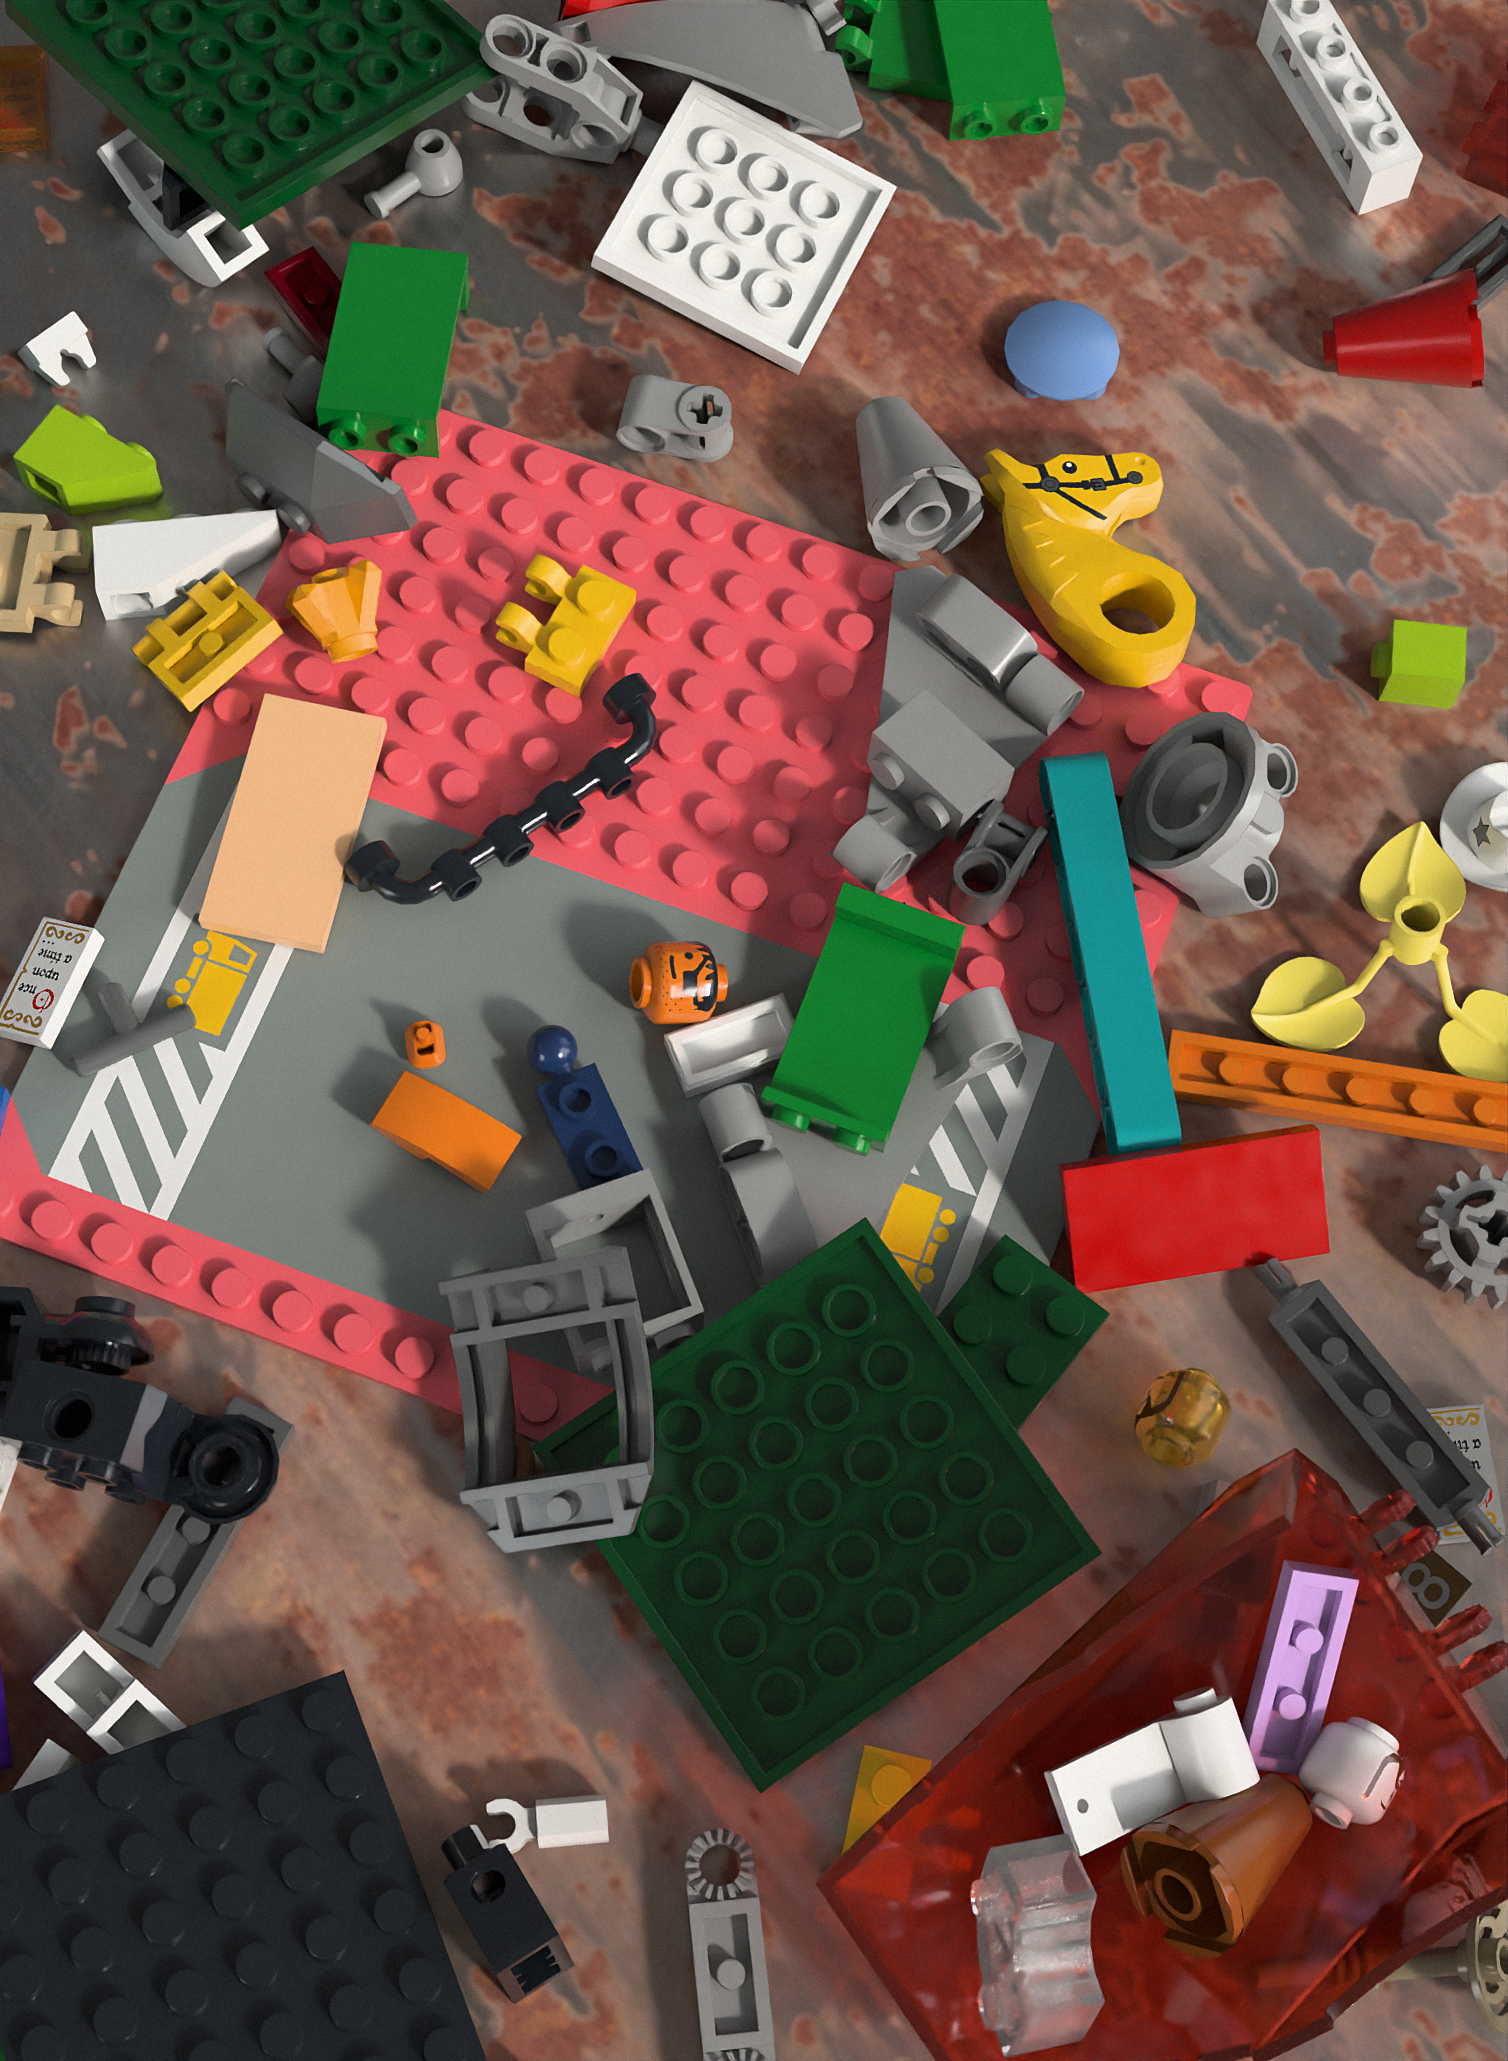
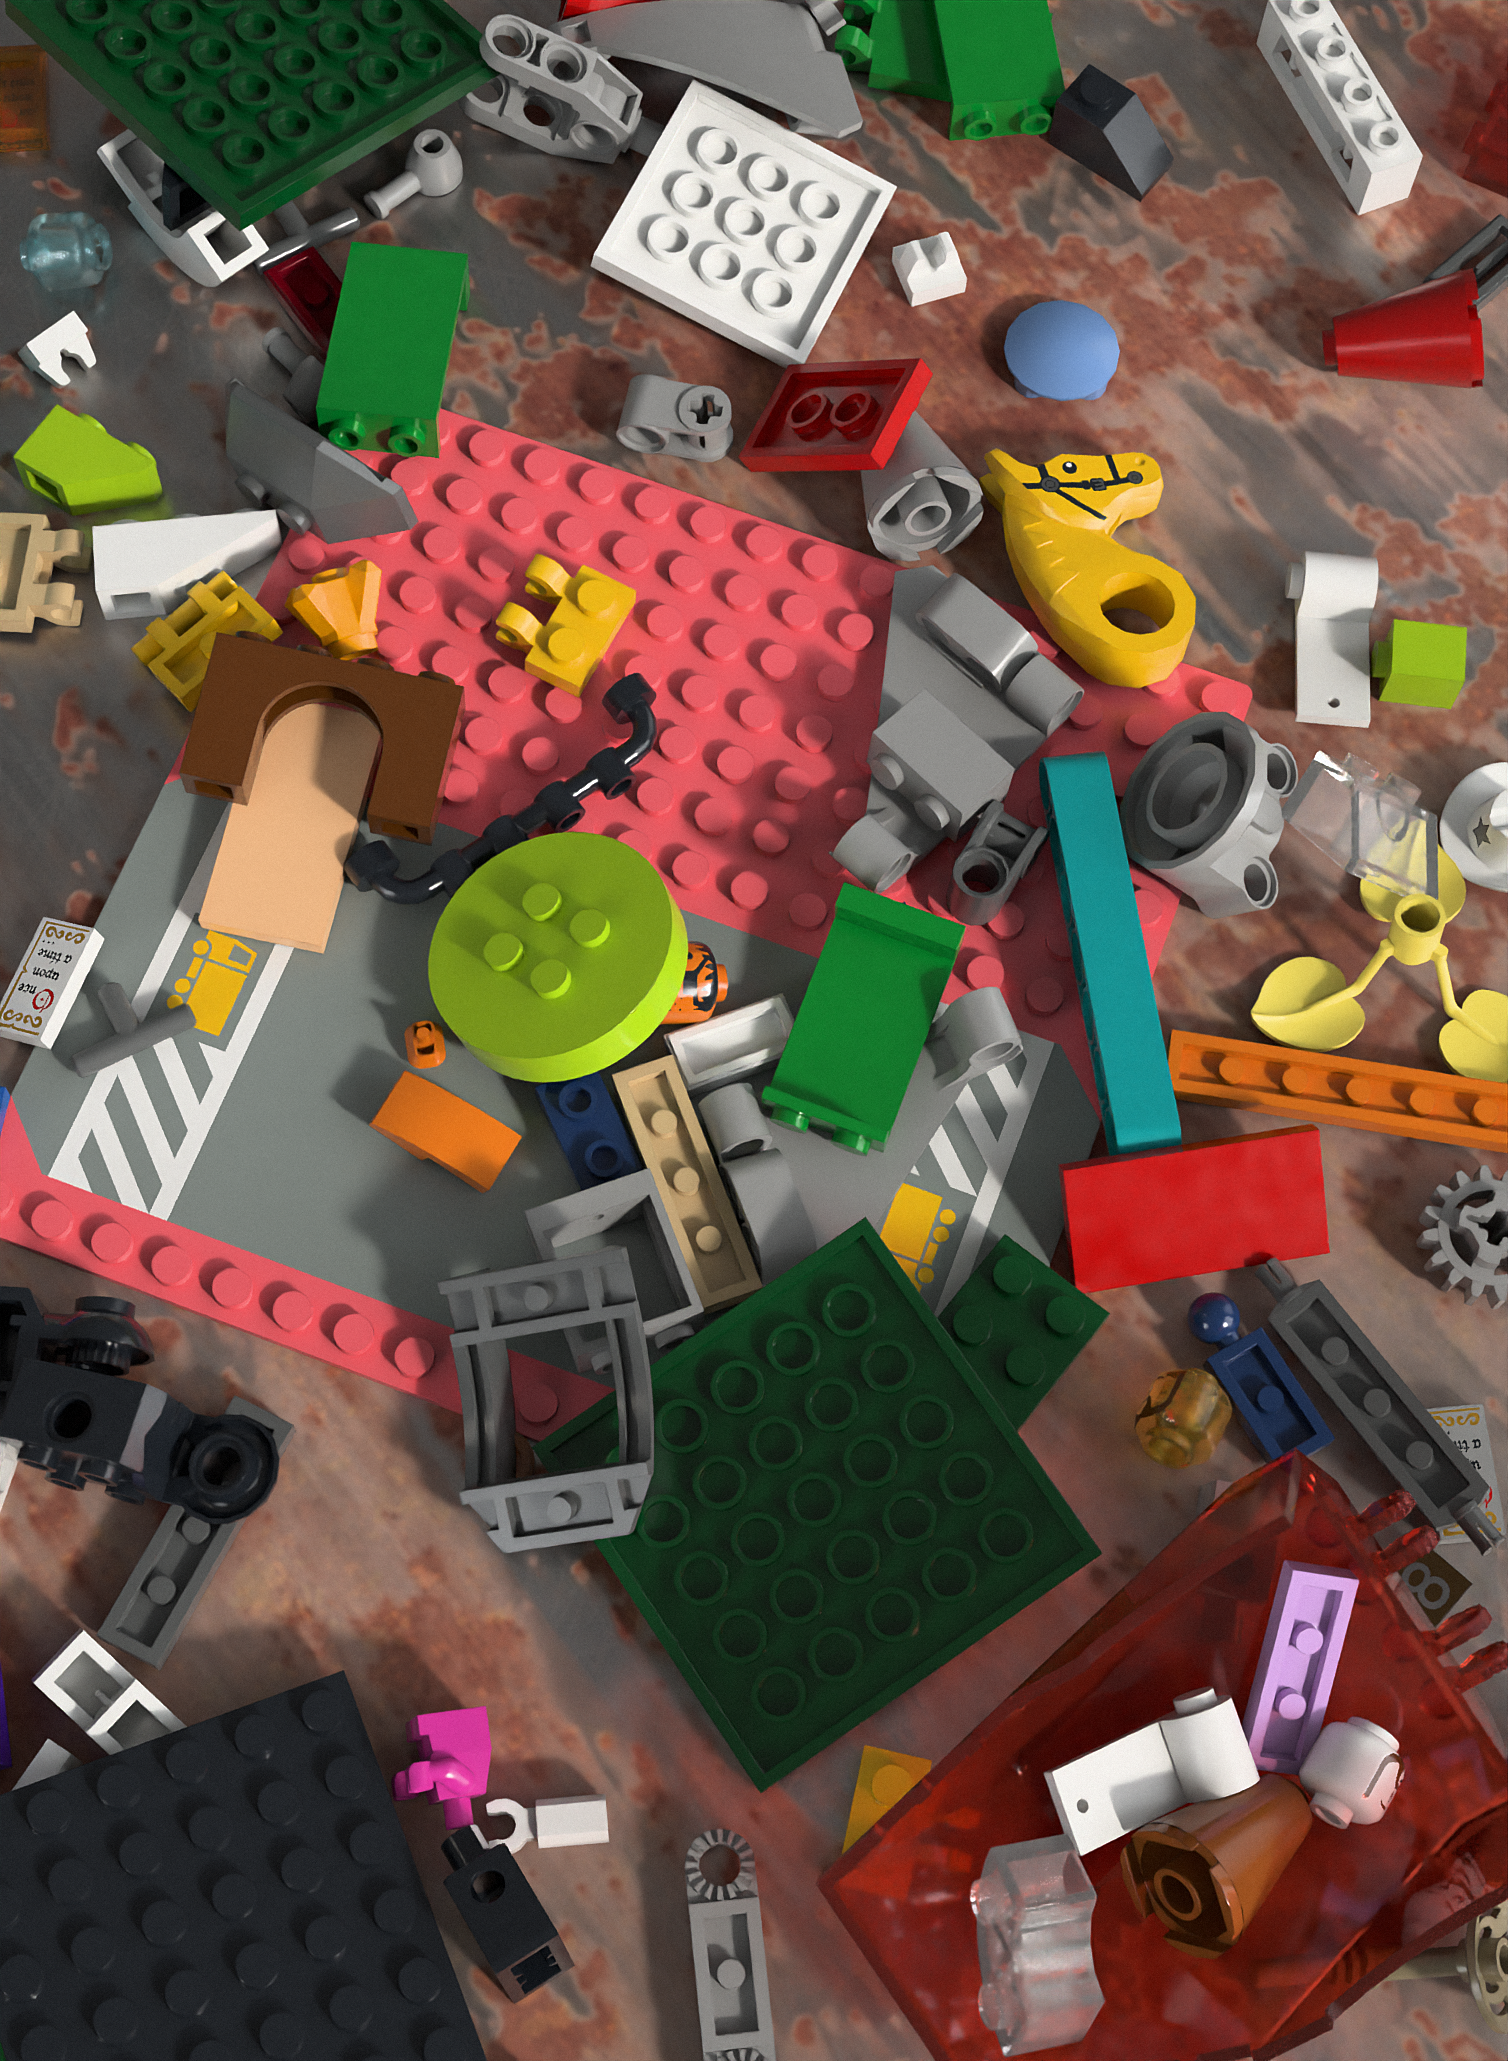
(66, 250): none -> clear light blue head
(258, 683): none -> reddish brown arch
(303, 236): none -> dark grey piece
(452, 1764): none -> dark pink piece
(558, 957): none -> lime brick
(687, 1181): none -> tan plate
(836, 416): none -> red plate
(929, 269): none -> white tile
(1110, 133): none -> black slope
(1257, 1382): none -> dark blue plate
(1332, 636): none -> white door
(1367, 823): none -> clear slope

